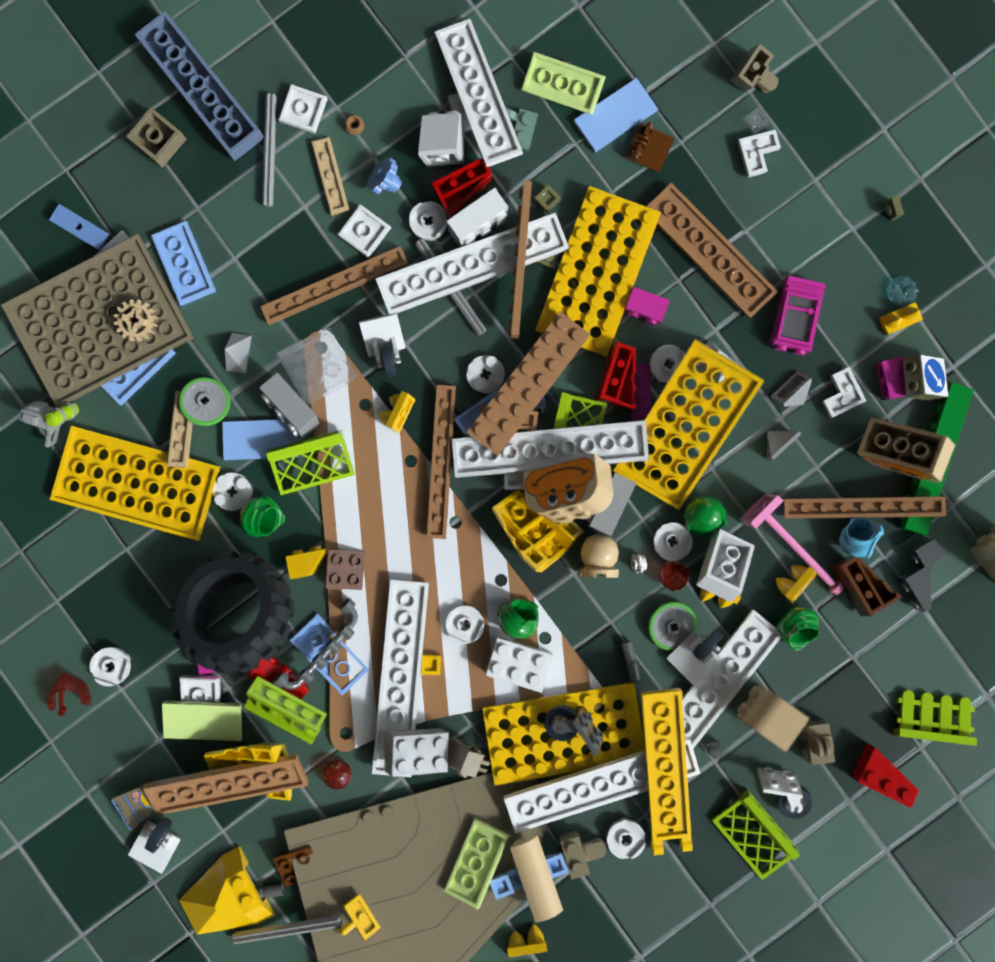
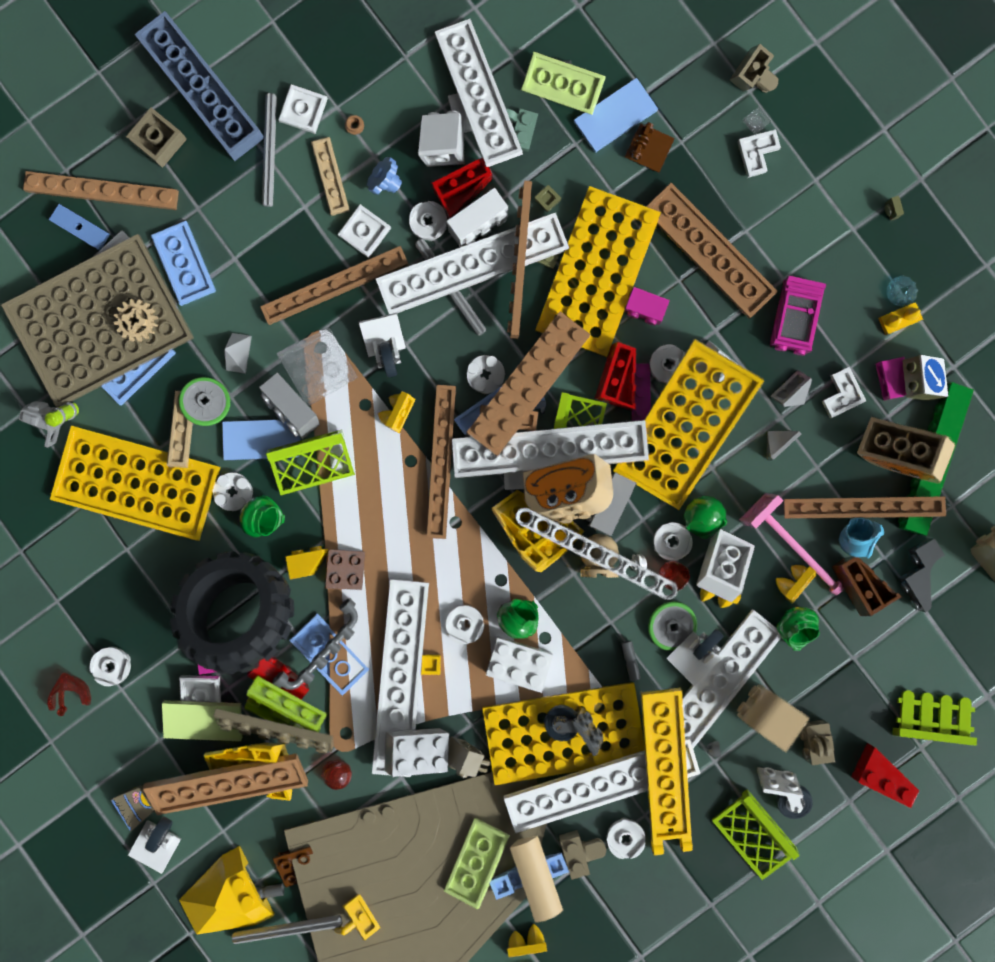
(101, 190): none -> medium nougat plate
(268, 729): none -> dark tan plate
(603, 560): none -> white beam

